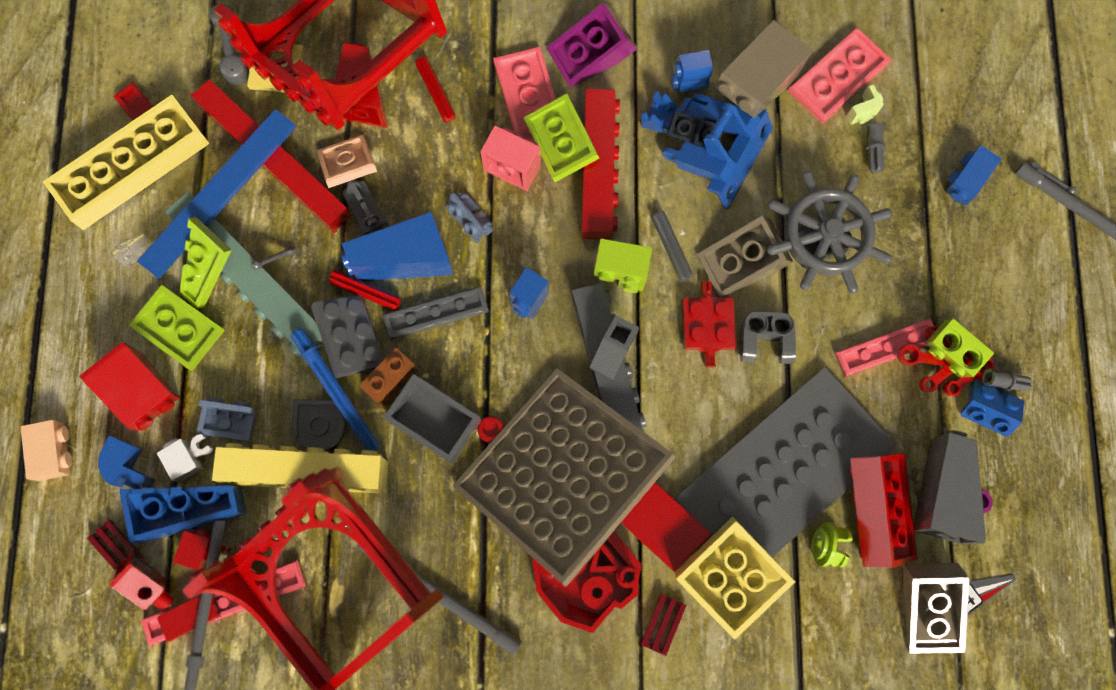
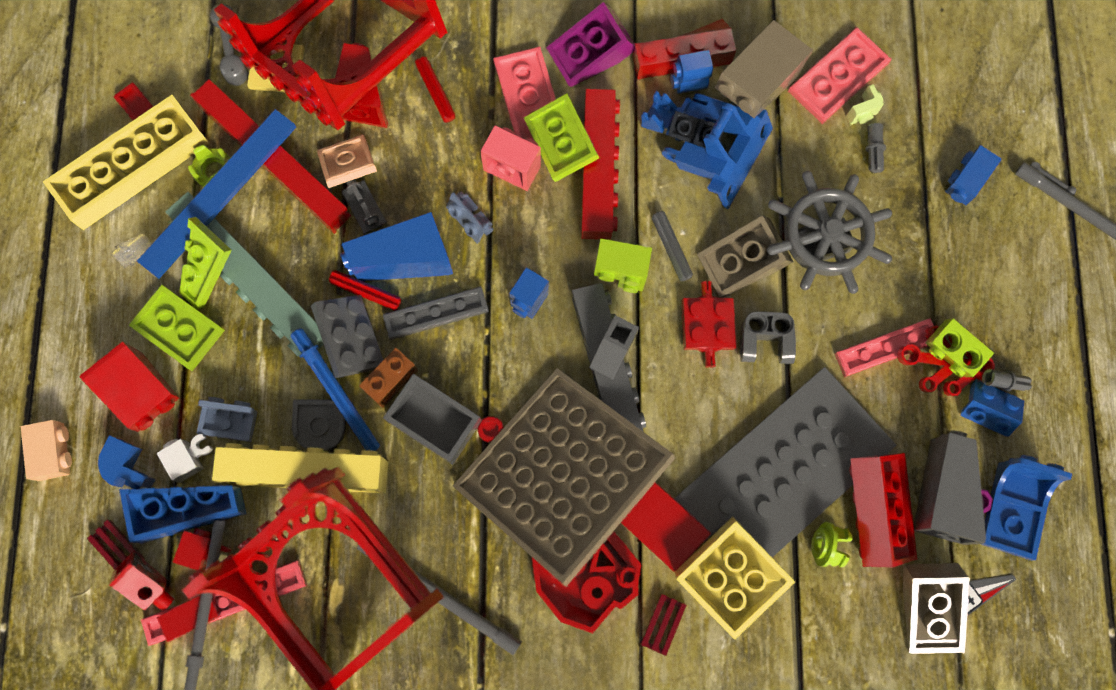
(203, 158): none -> lime piece
(256, 264): dark grey hinge -> none
(658, 56): none -> red wedge
(1021, 504): none -> blue bracket

